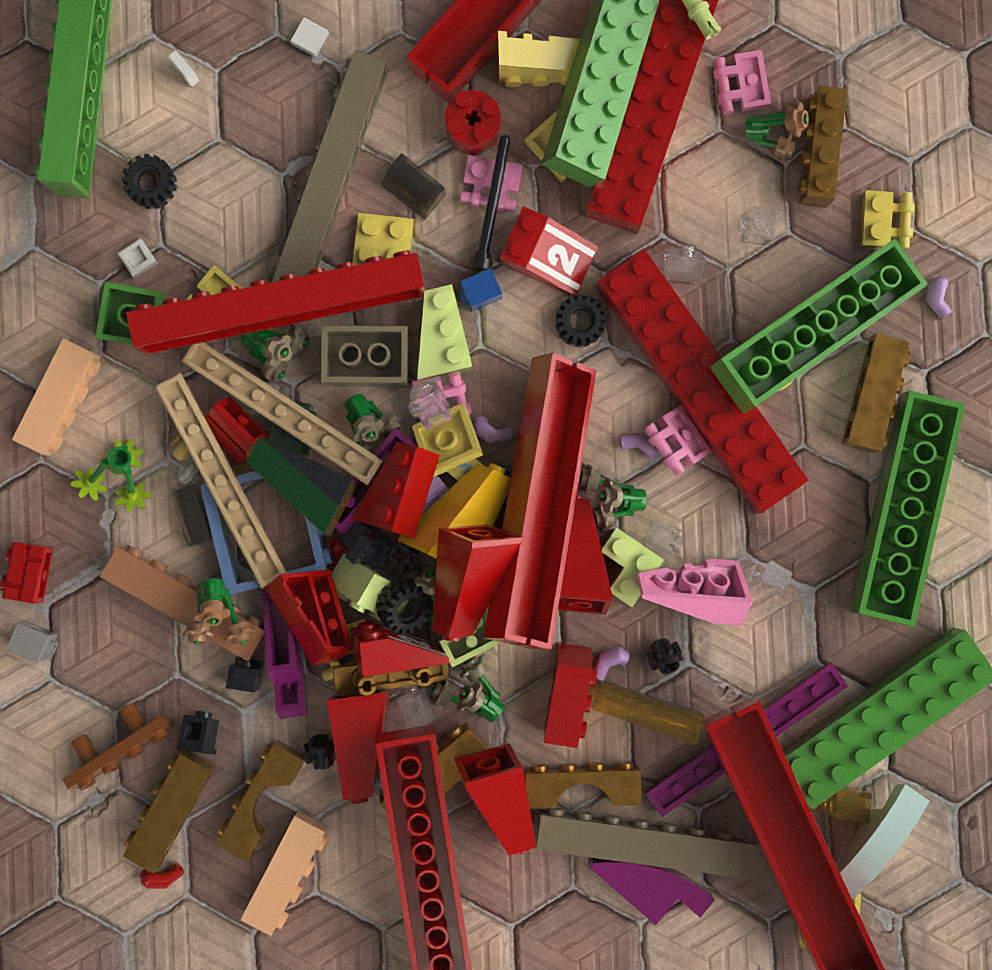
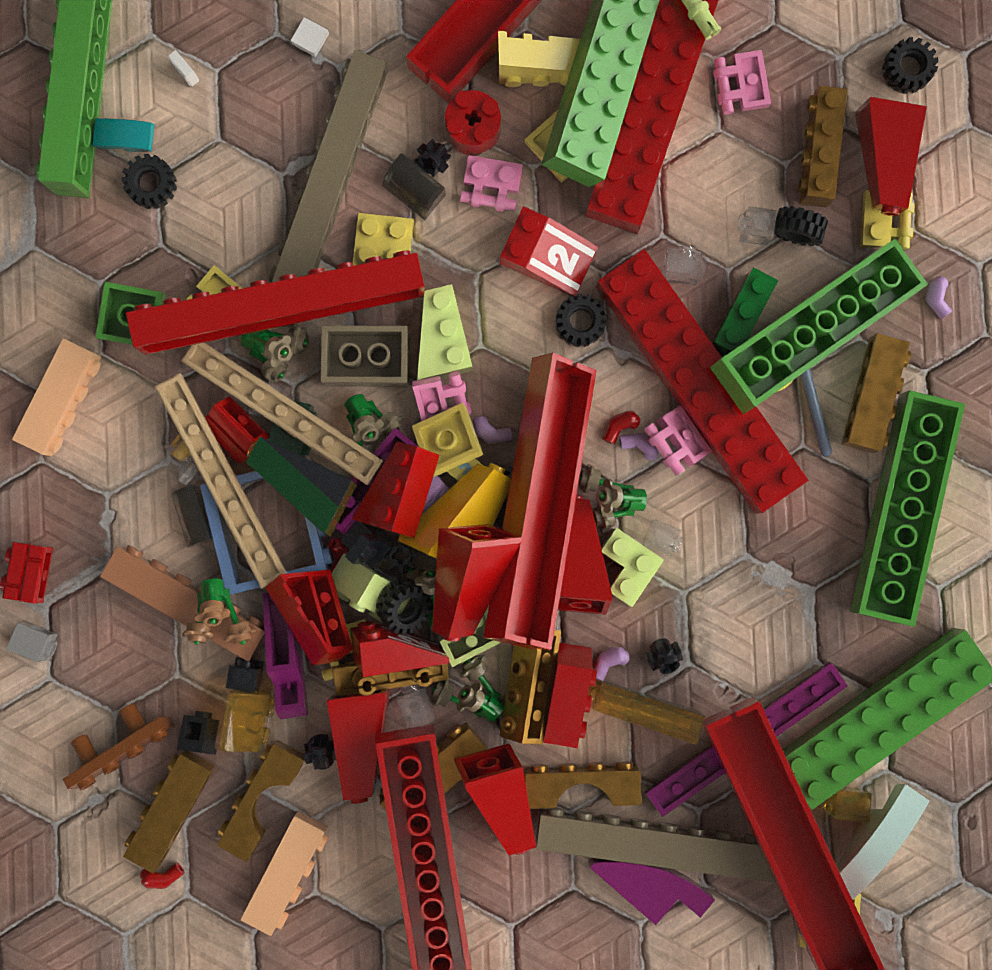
(117, 462): lime plant -> none
(123, 134): none -> teal slope
(137, 258): white tile -> none
(247, 721): none -> clear yellow slope
(429, 403): clear brick -> none
(432, 157): none -> black gear
(480, 290): blue brick -> none
(482, 257): black piece -> none
(529, 693): none -> pearl gold brick
(620, 422): none -> red arm
(706, 591): bright pink wedge -> none
(744, 311): none -> green brick
(795, 120): plant -> none
(800, 226): none -> black tyre
(816, 413): none -> sand blue piece
(890, 149): none -> red slope
(916, 51): none -> black tyre

